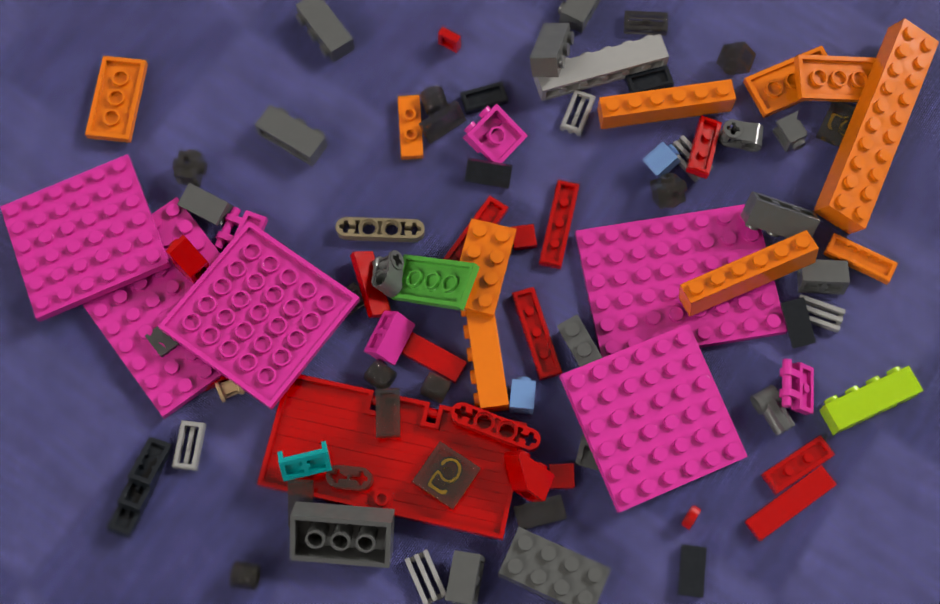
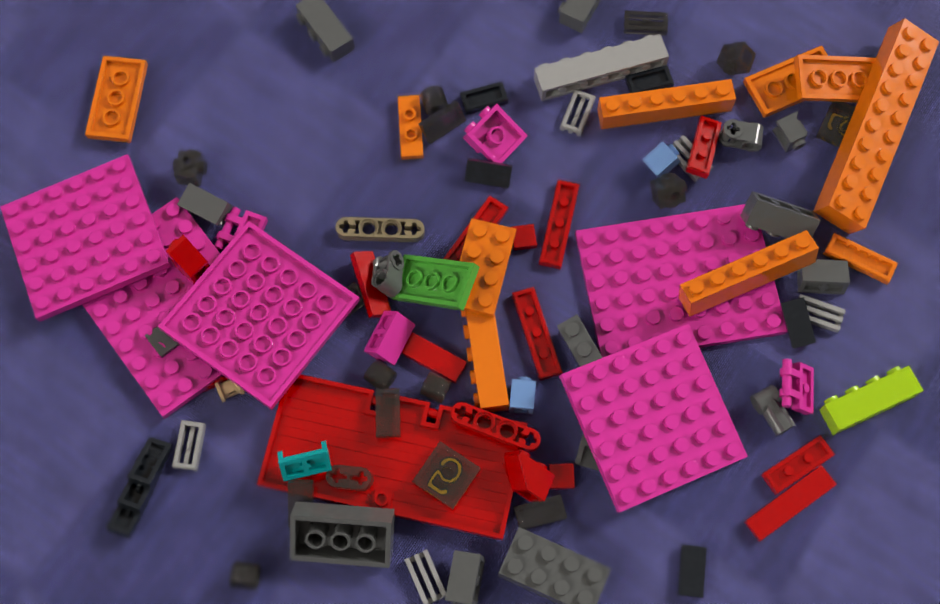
(291, 134): dark grey brick -> none
(449, 39): red tile -> none
(551, 49): dark grey brick -> none
(690, 517): red tile -> none

